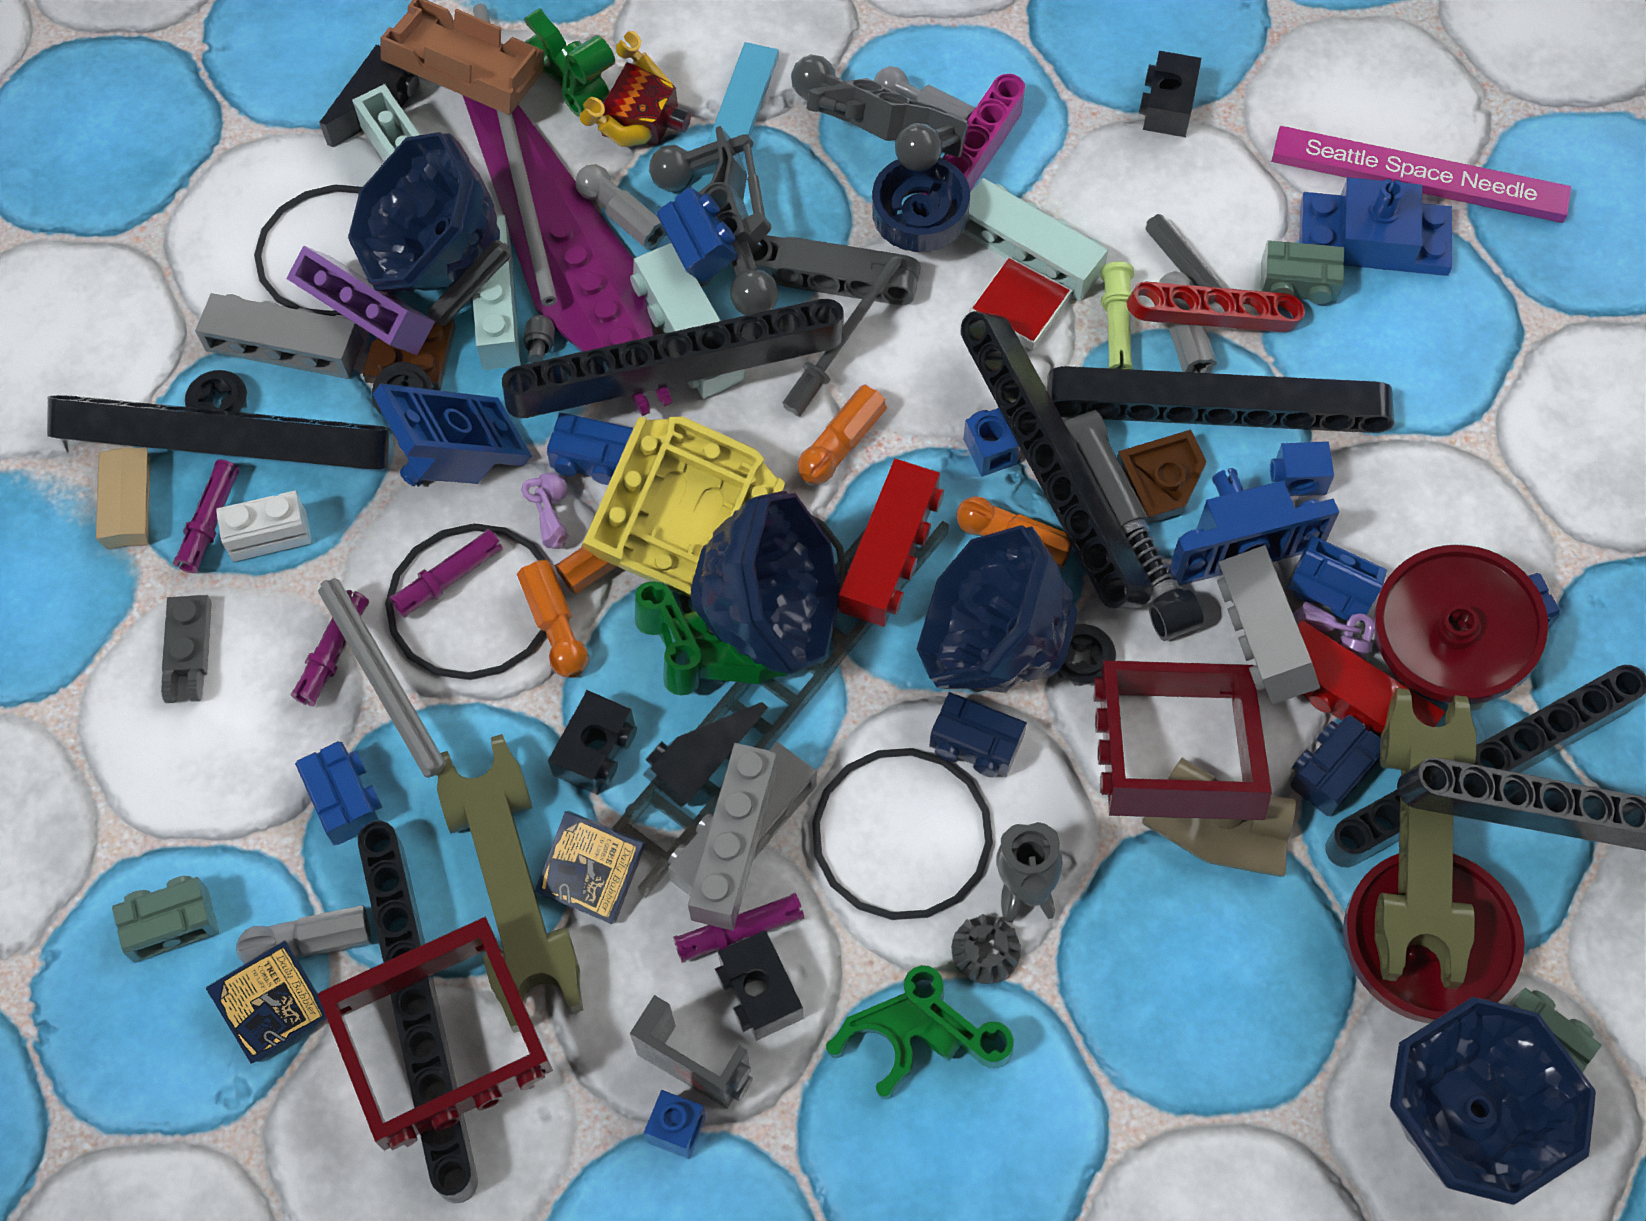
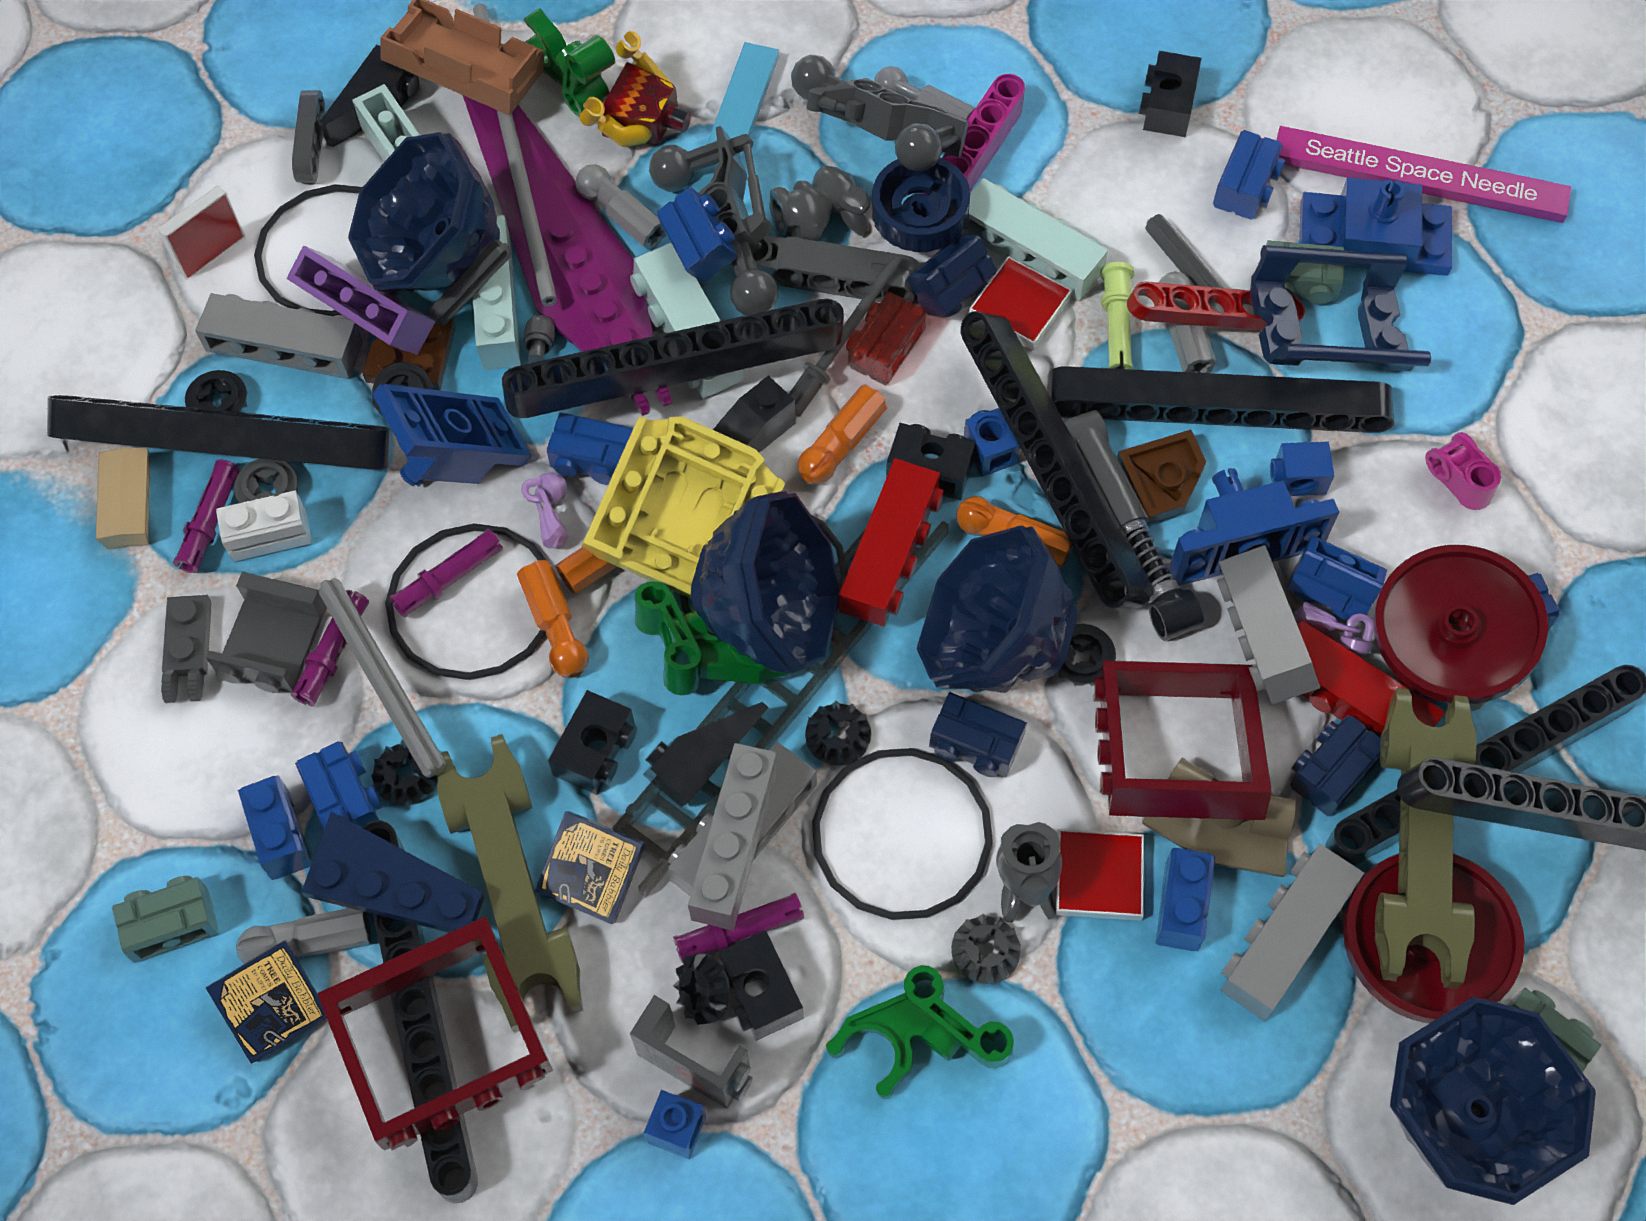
(201, 232): none -> red tile
(268, 472): none -> dark grey gear
(270, 634): none -> dark grey panel
(274, 827): none -> blue brick
(308, 136): none -> dark grey beam
(384, 880): none -> dark blue wing
(411, 788): none -> black gear
(708, 975): none -> black gear
(759, 415): none -> black slope
(808, 208): none -> dark grey animal
(834, 750): none -> black gear
(886, 338): none -> clear red brick
(952, 276): none -> dark blue brick
(954, 454): none -> black brick
(1101, 875): none -> red tile
(1185, 899): none -> blue brick
(1248, 174): none -> blue brick
(1291, 932): none -> light grey brick
(1376, 312): none -> dark blue piece
(1460, 467): none -> dark pink piece

